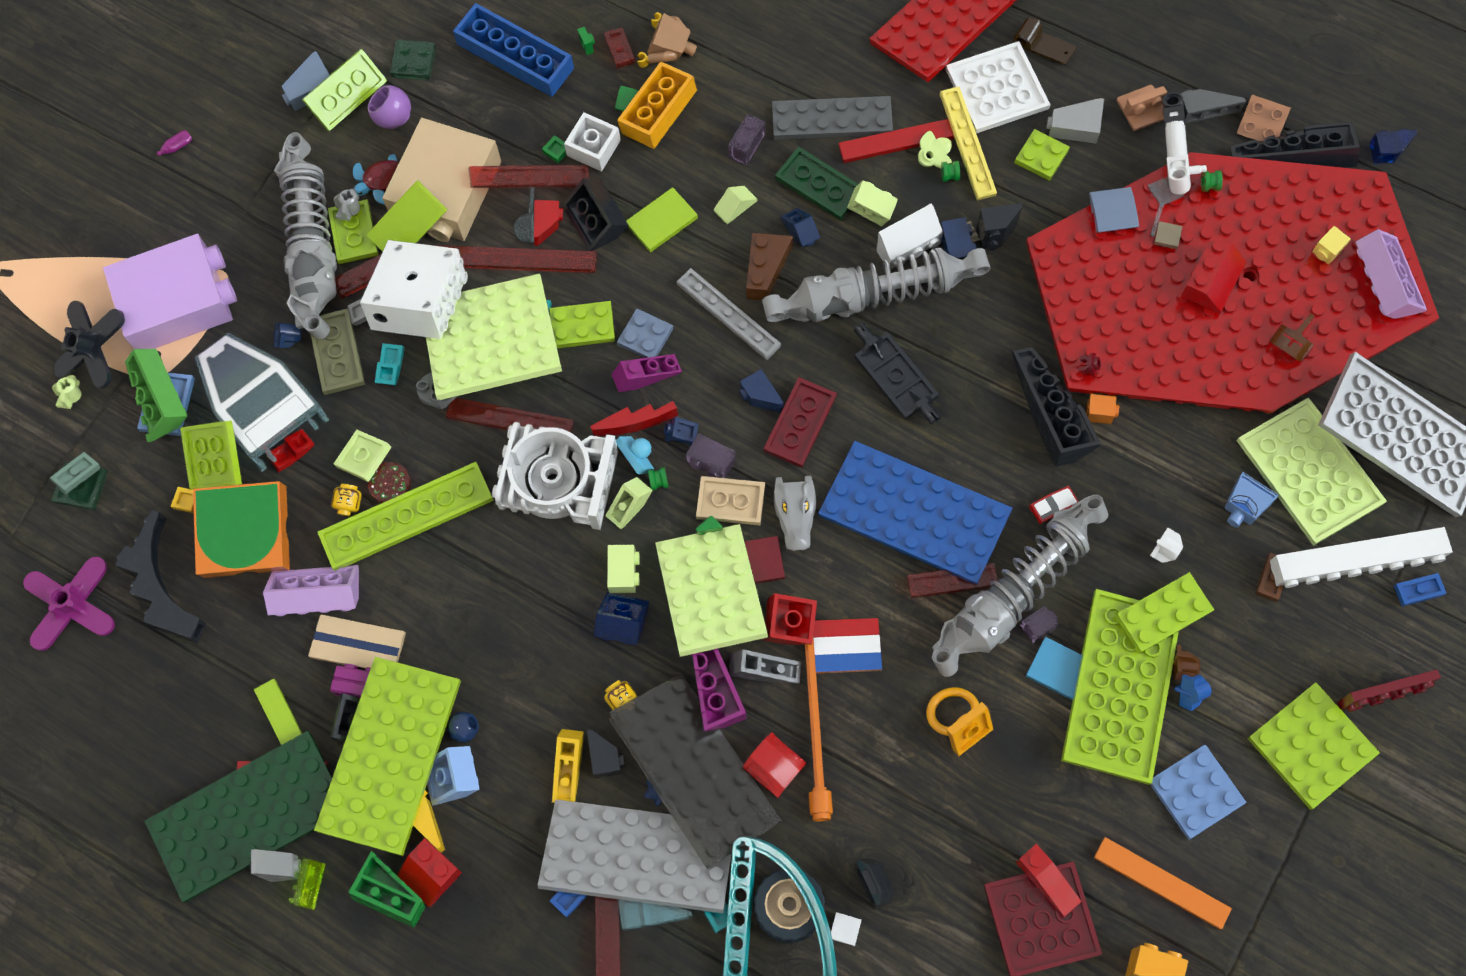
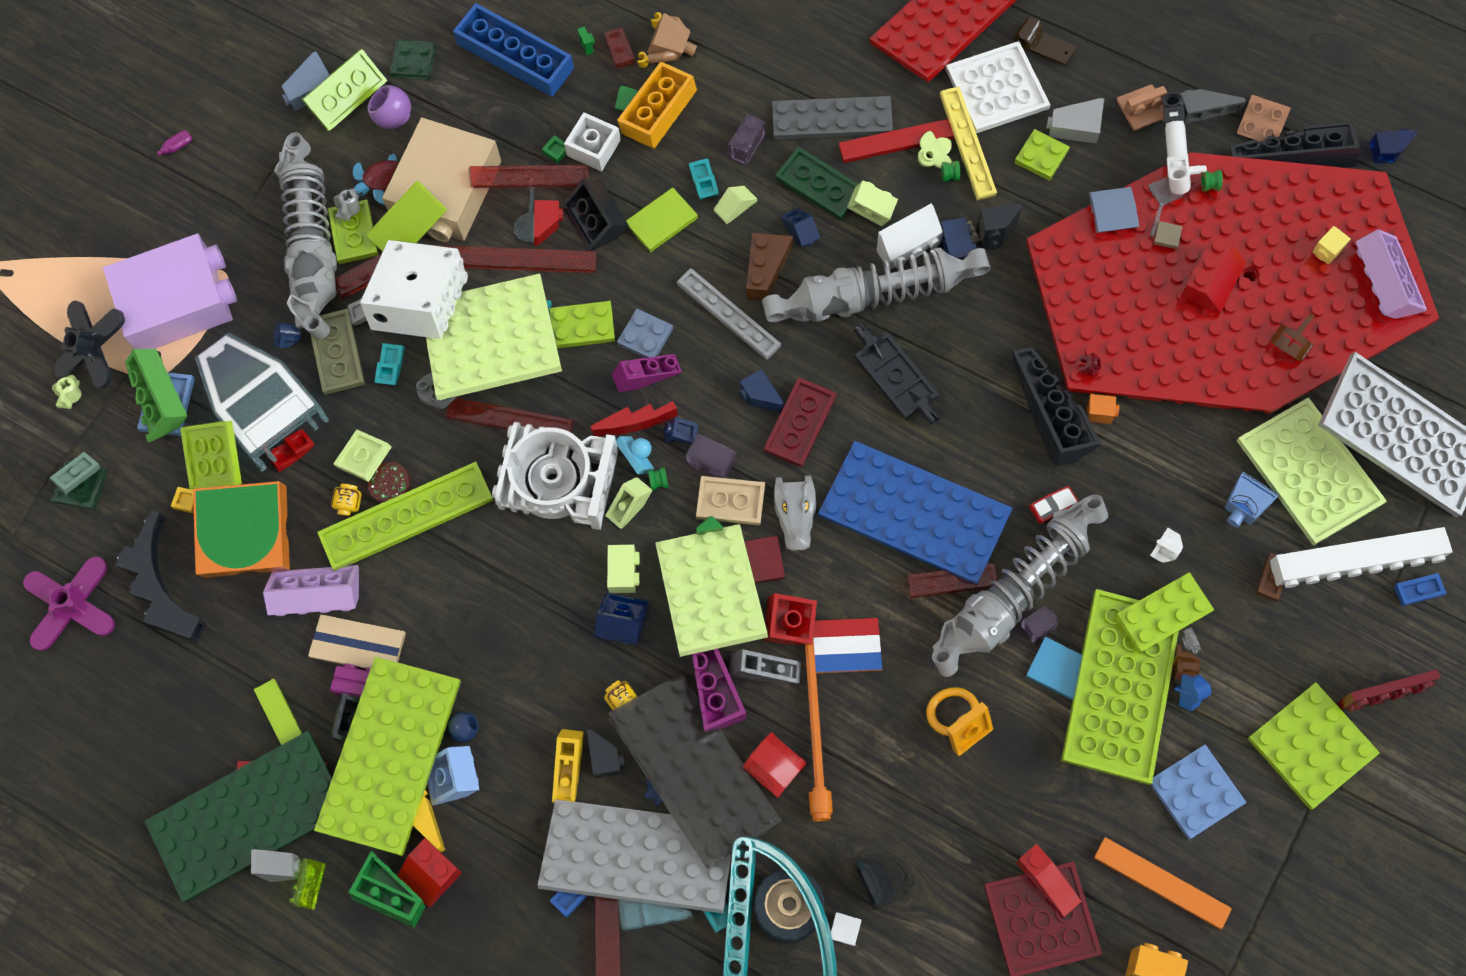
(703, 179): none -> teal slope
(1191, 641): none -> clear plate

